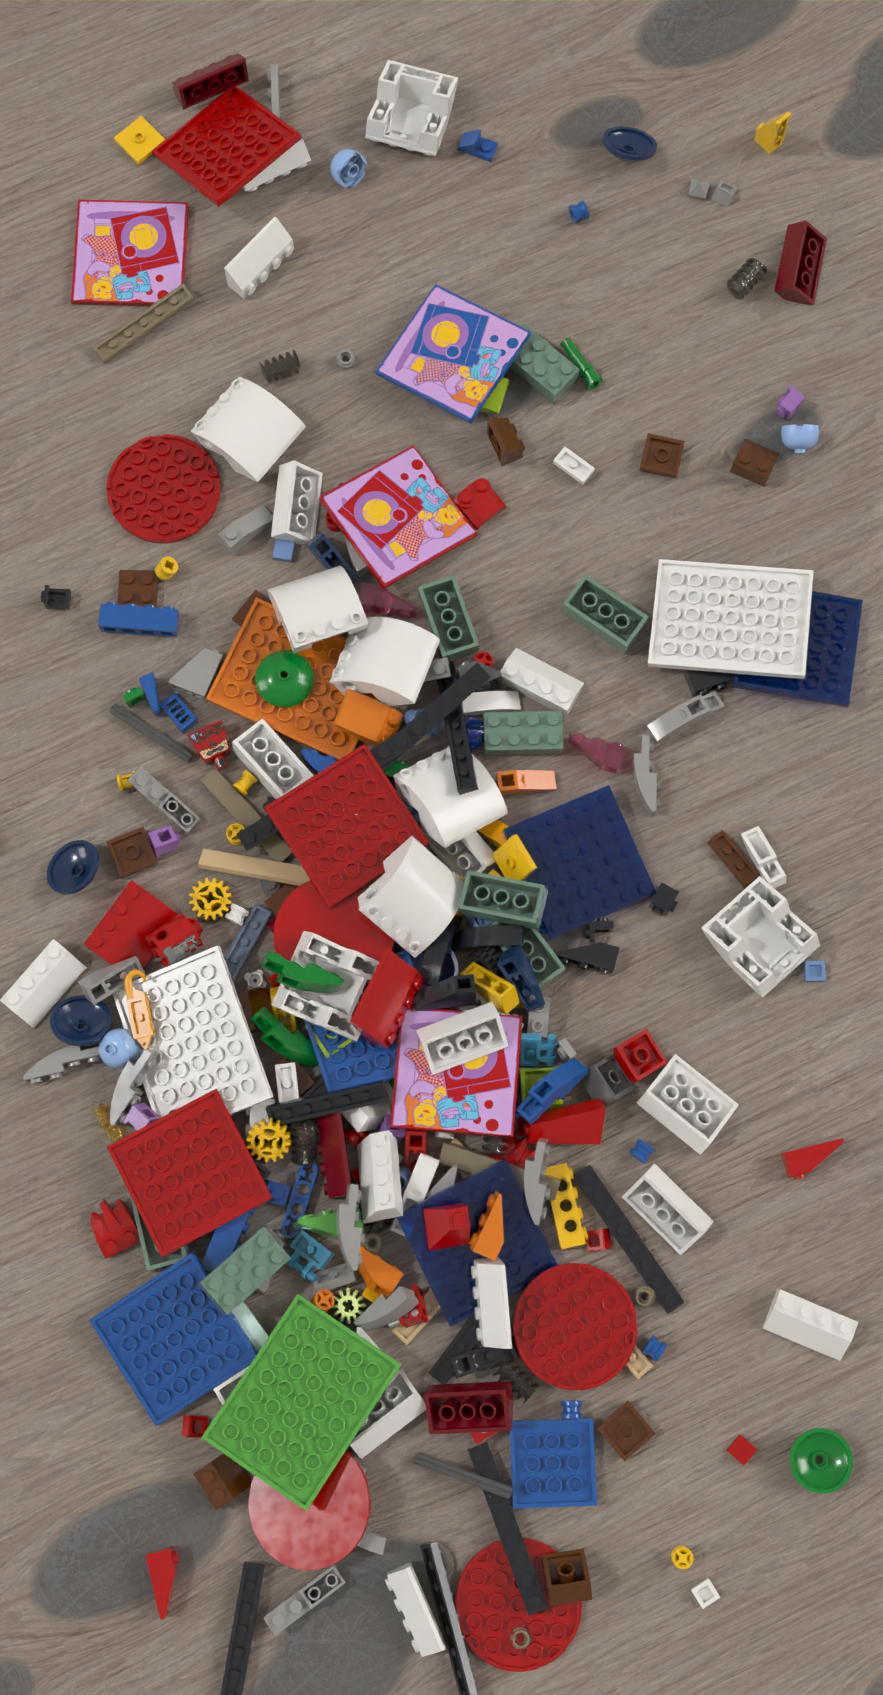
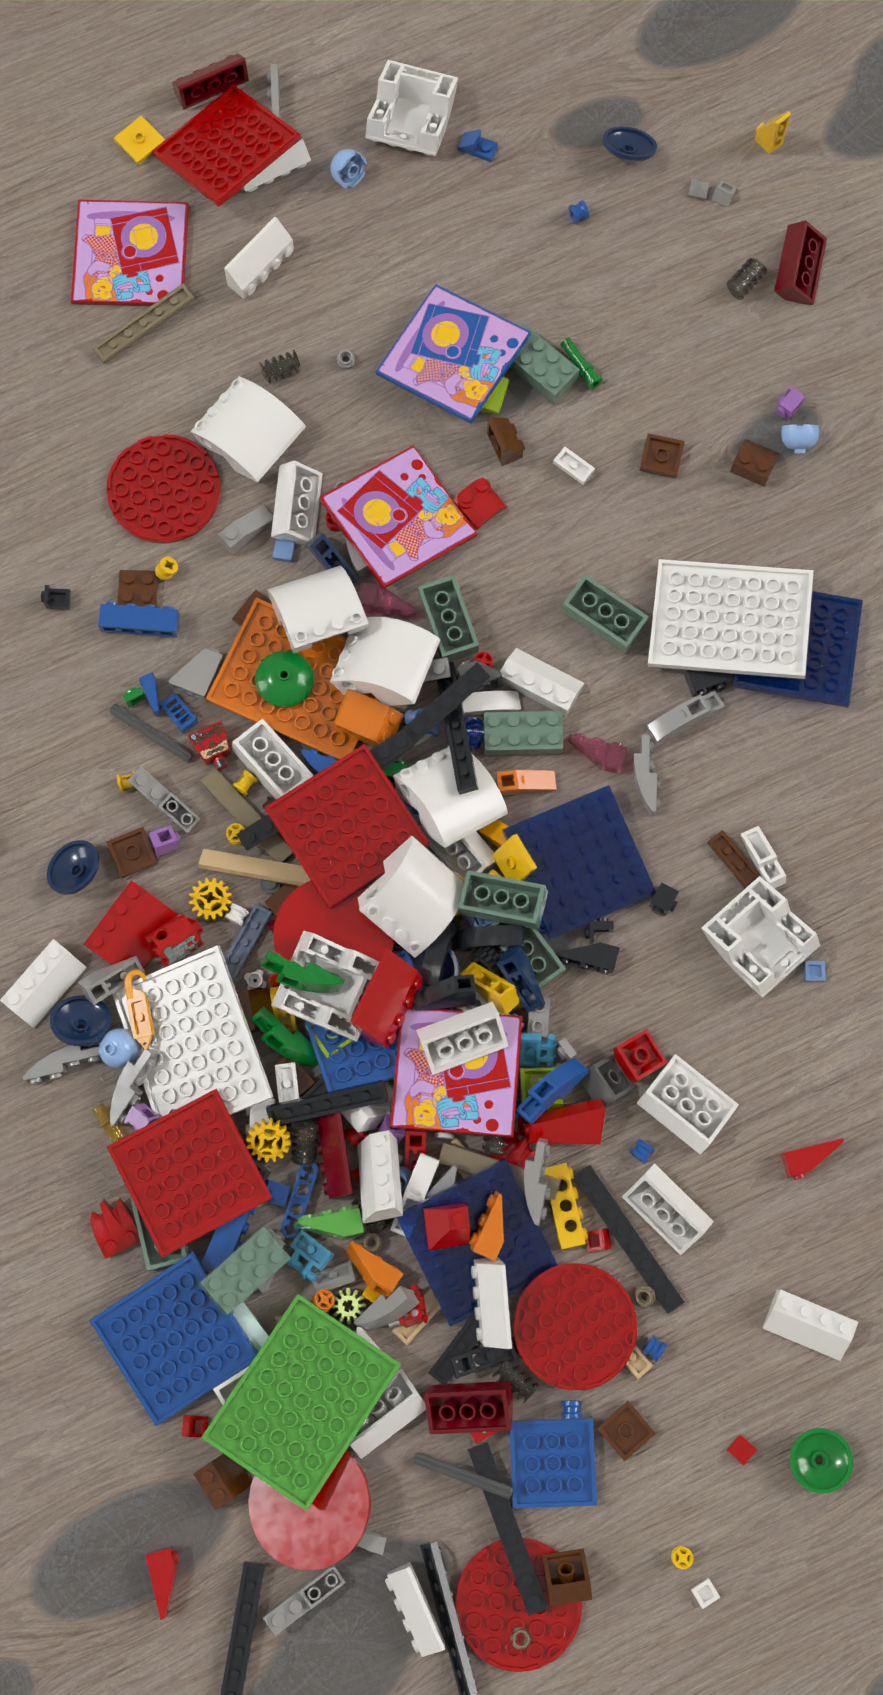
(350, 1237): light grey slope -> none

